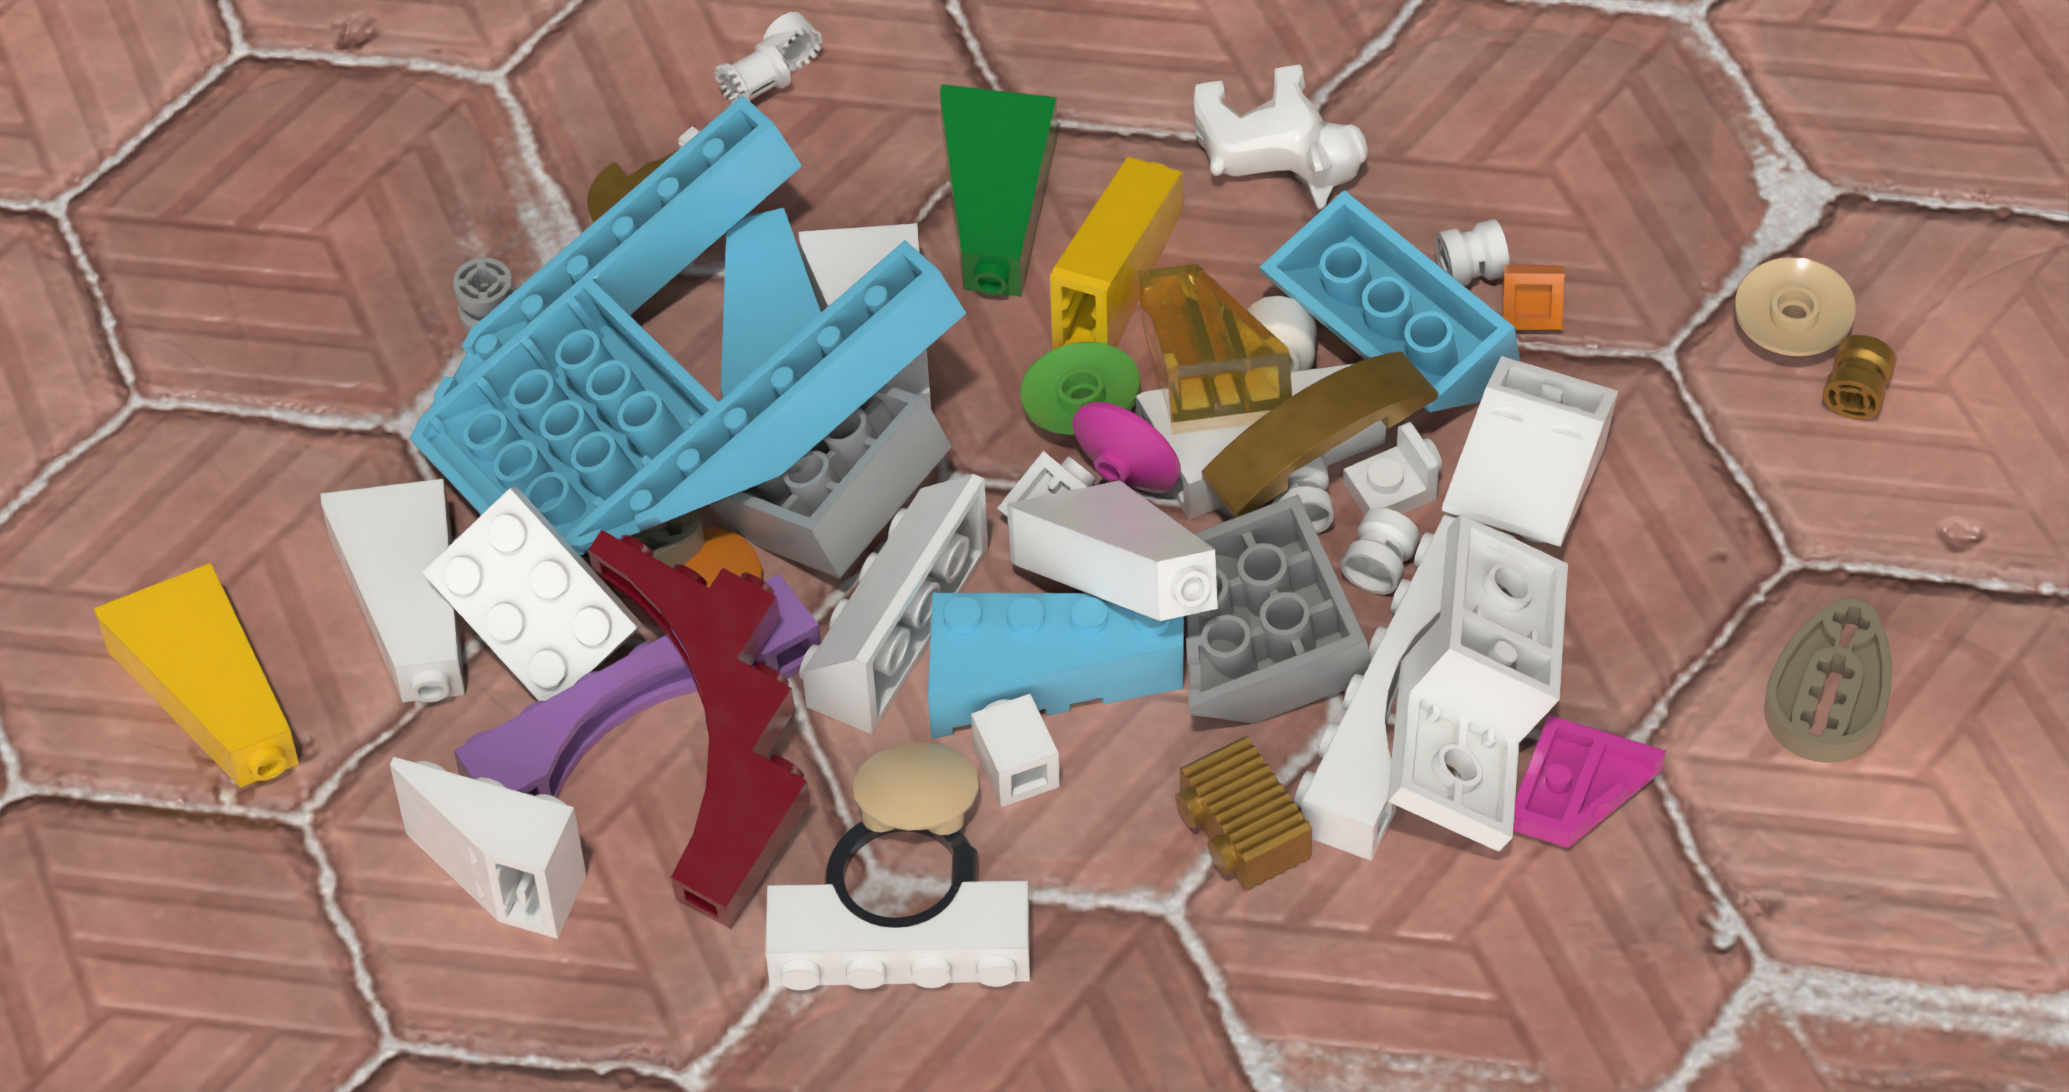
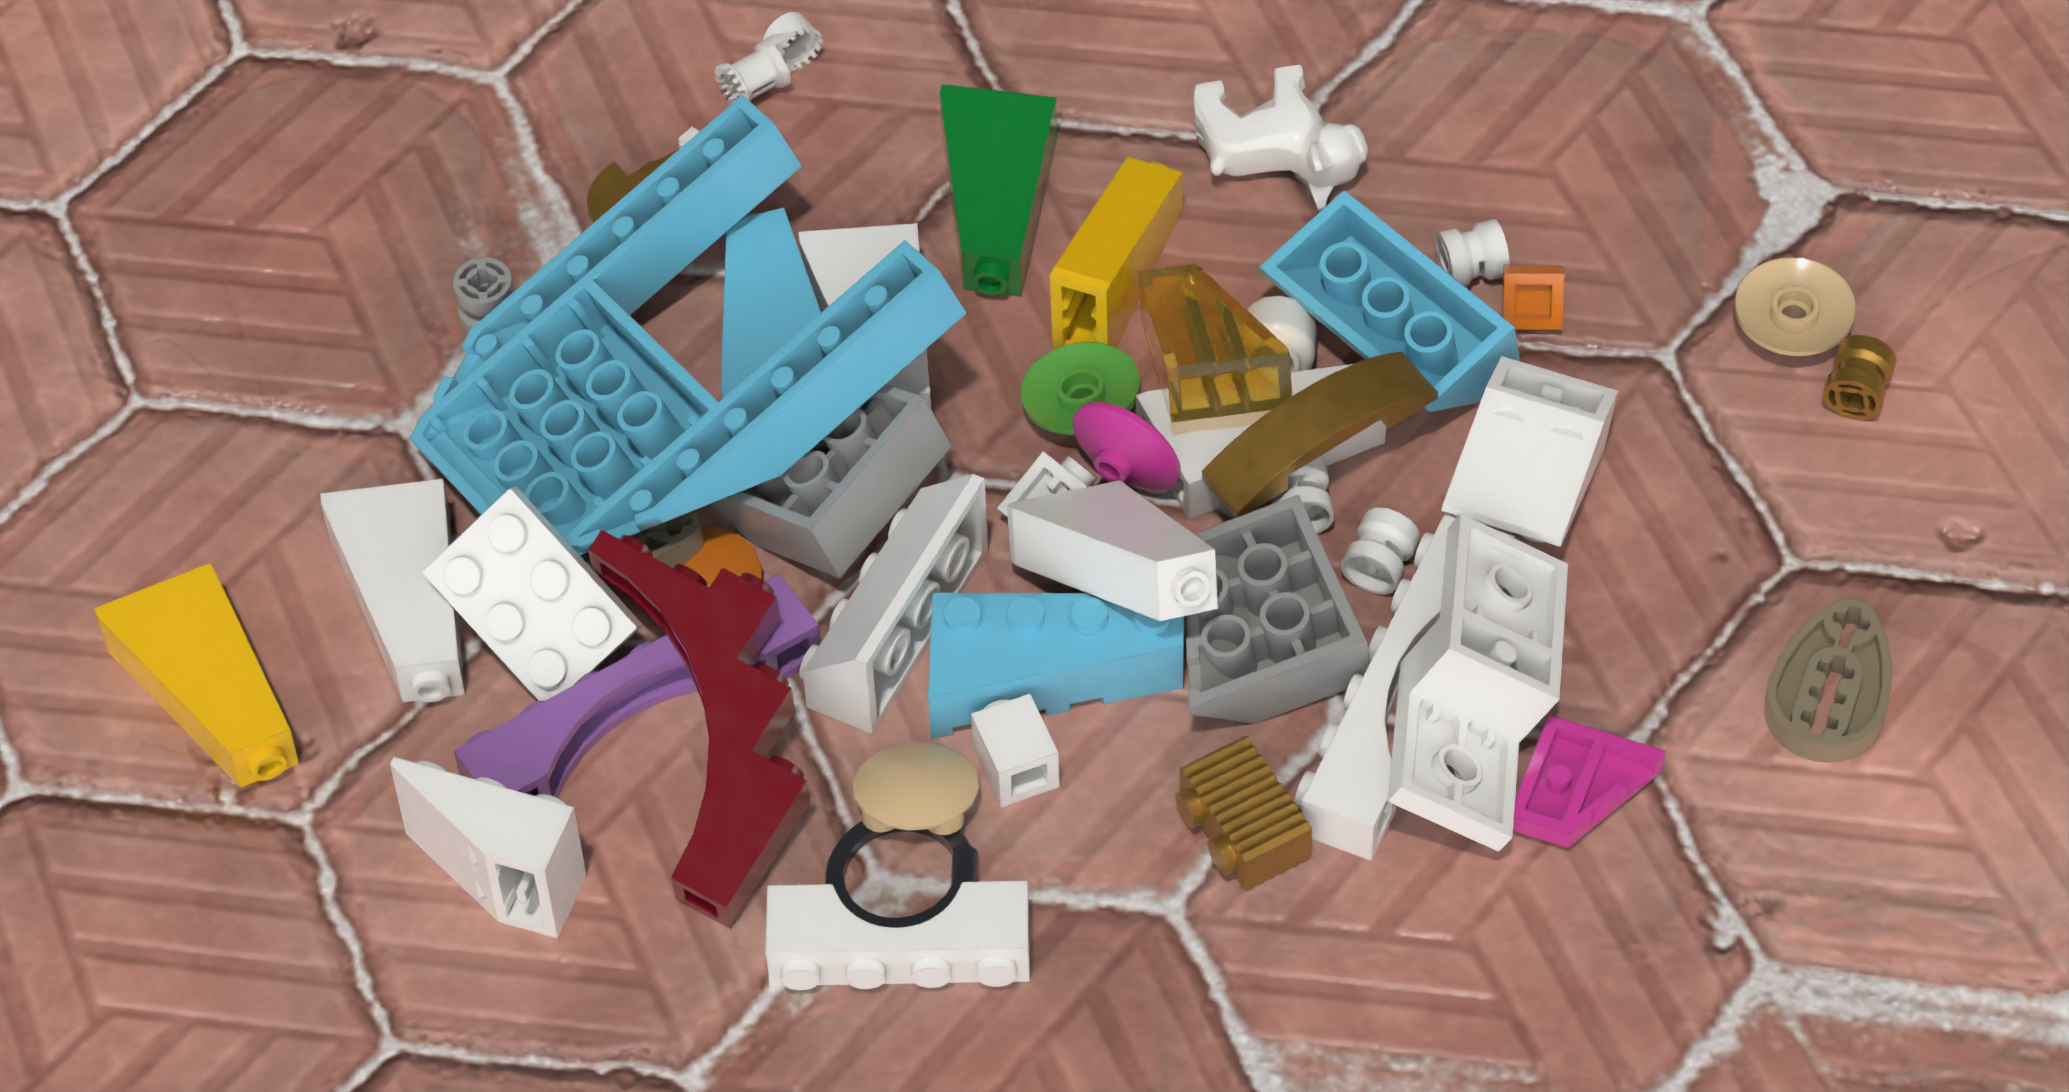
(1397, 477): white bracket -> none

